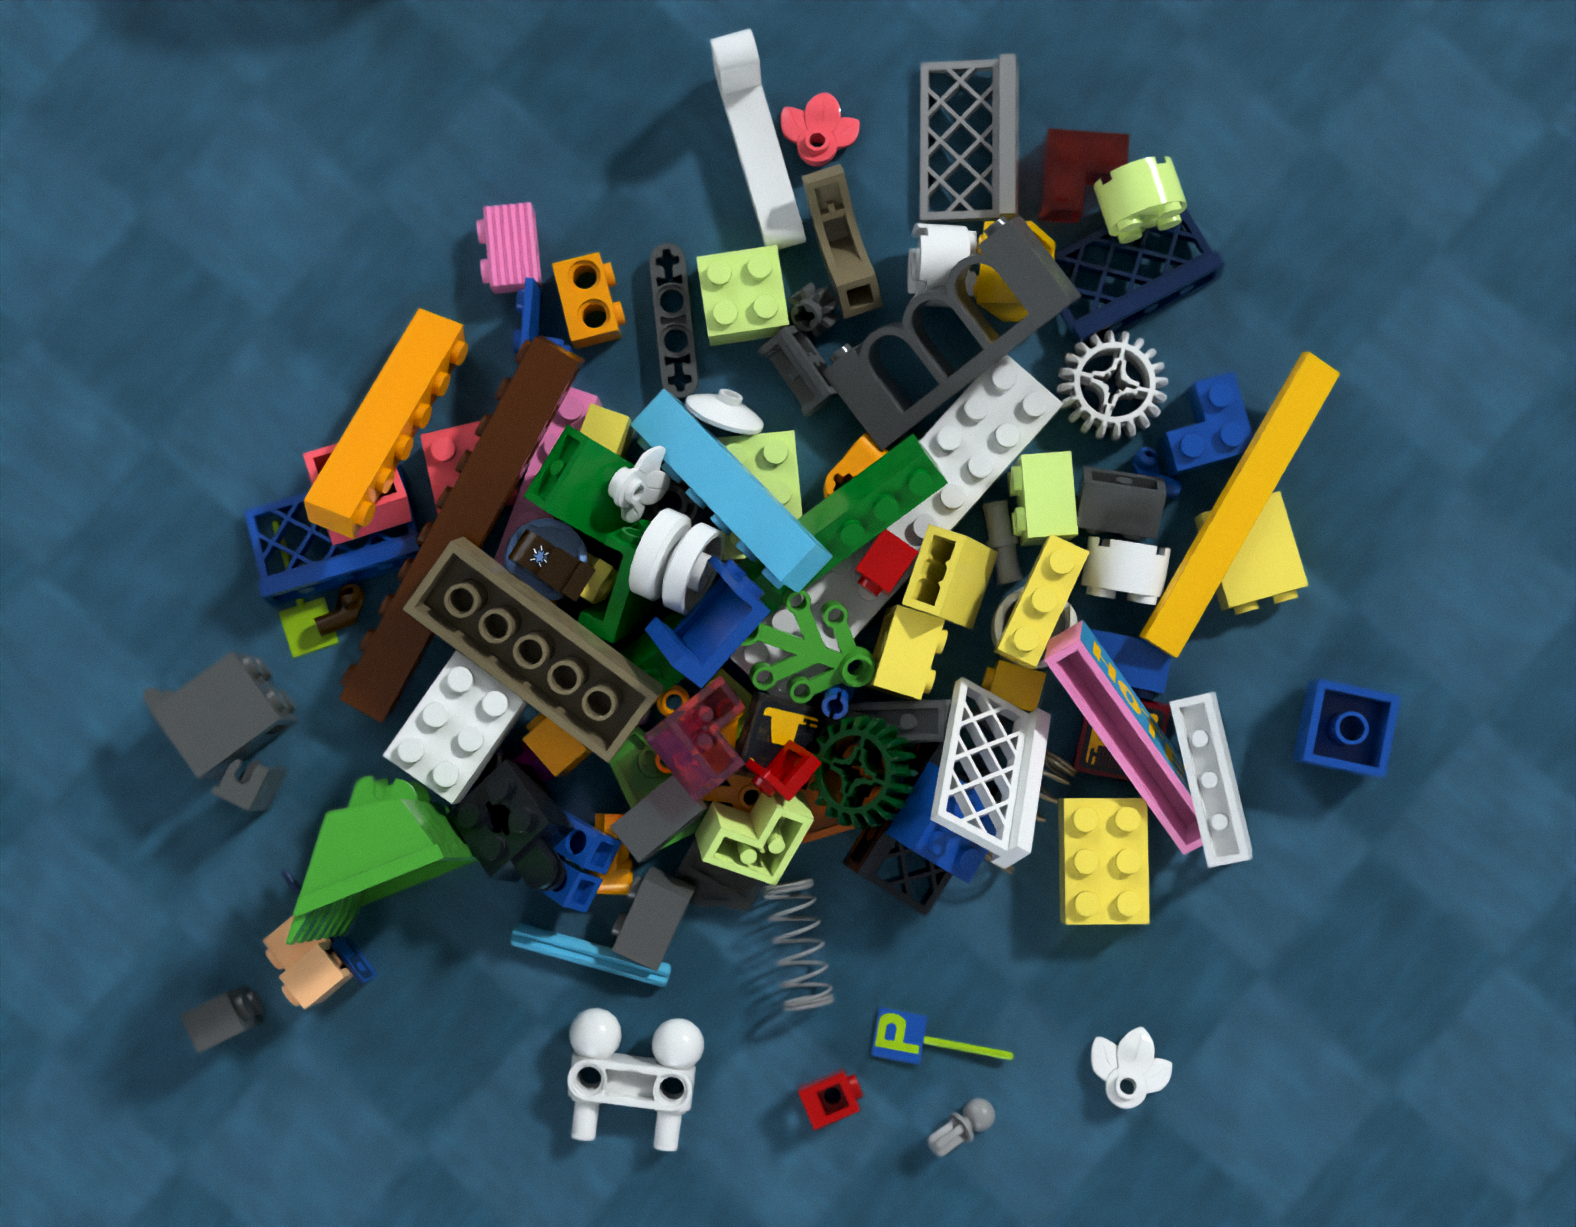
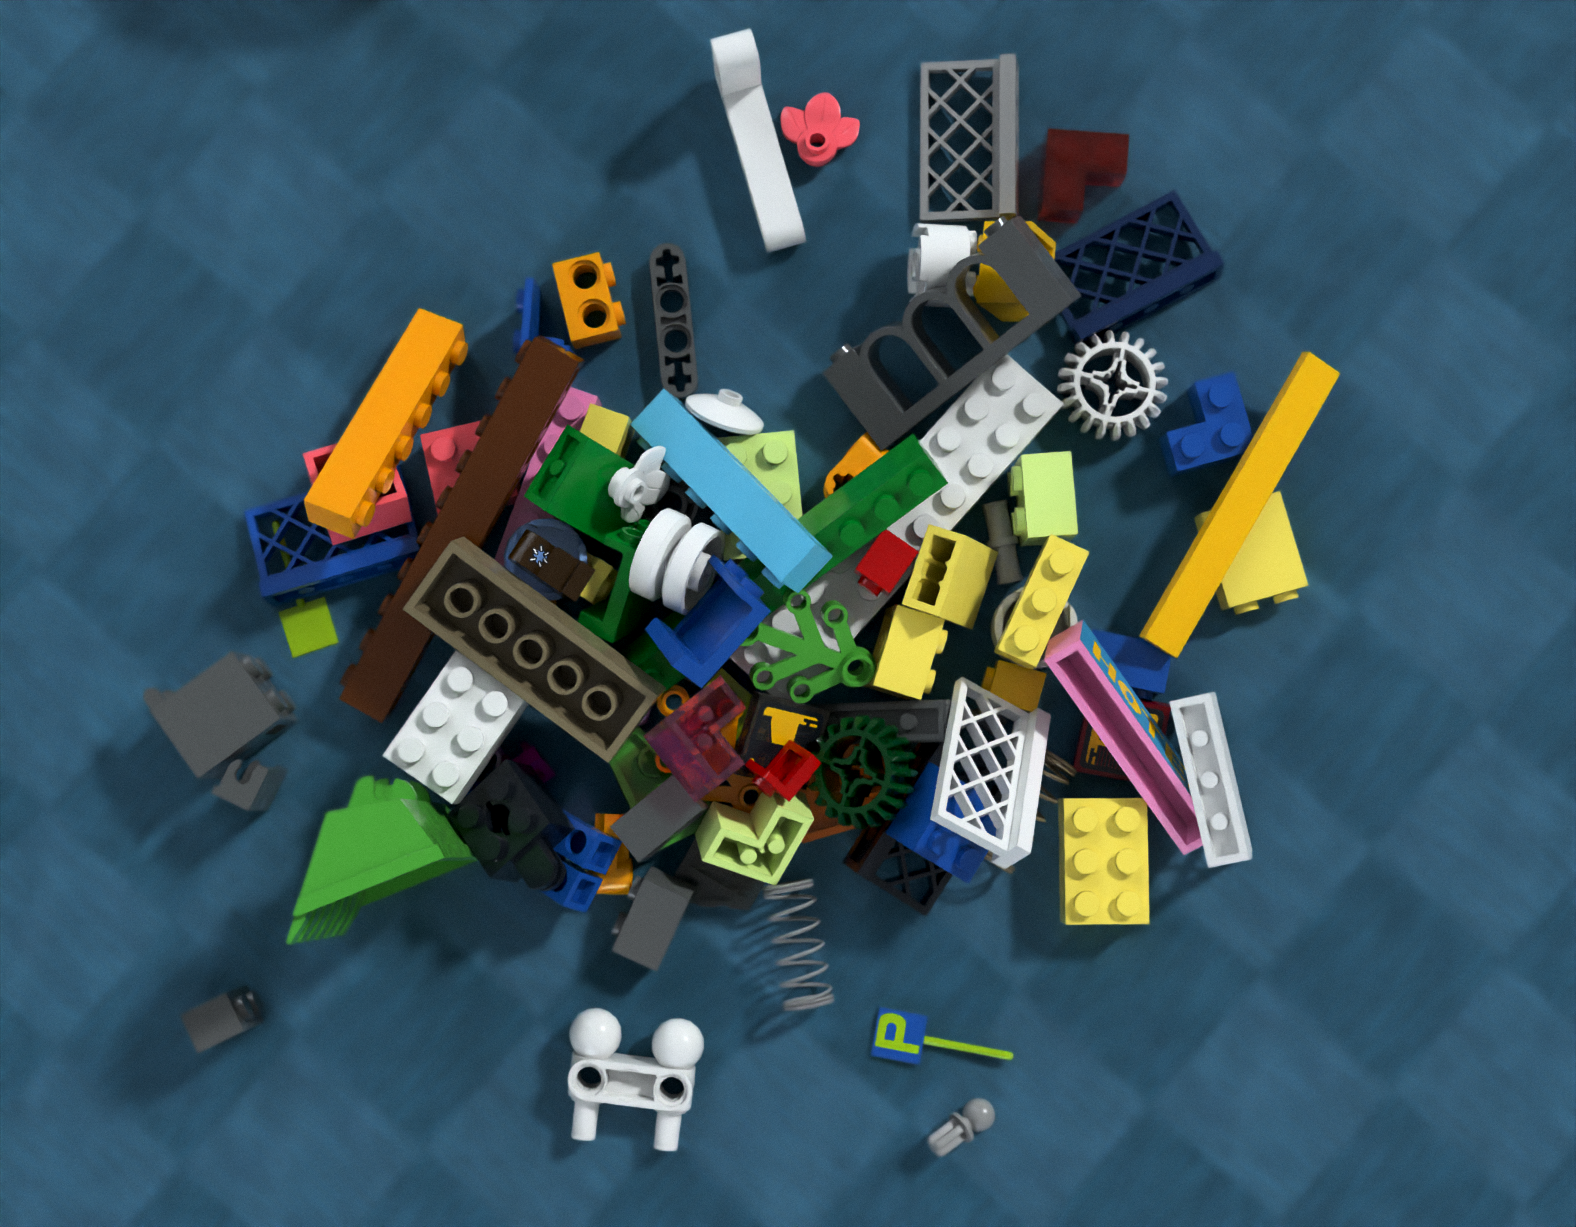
(310, 967): light nougat brick -> none
(343, 947): dark blue piece -> none
(345, 612): dark brown arm -> none
(510, 246): bright pink brick -> none
(554, 746): light orange brick -> none
(586, 954): medium azure axle -> none
(742, 295): yellowish green brick -> none
(800, 368): dark grey hinge -> none
(813, 309): dark grey gear -> none
(819, 1109): red brick -> none
(837, 699): blue pin -> none
(840, 241): dark tan arch -> none
(1120, 503): dark grey brick -> none
(1125, 568): white brick -> none
(1129, 1061): white plate -> none
(1141, 198): yellowish green brick -> none
(1145, 463): blue arm -> none
(1346, 728): blue brick -> none

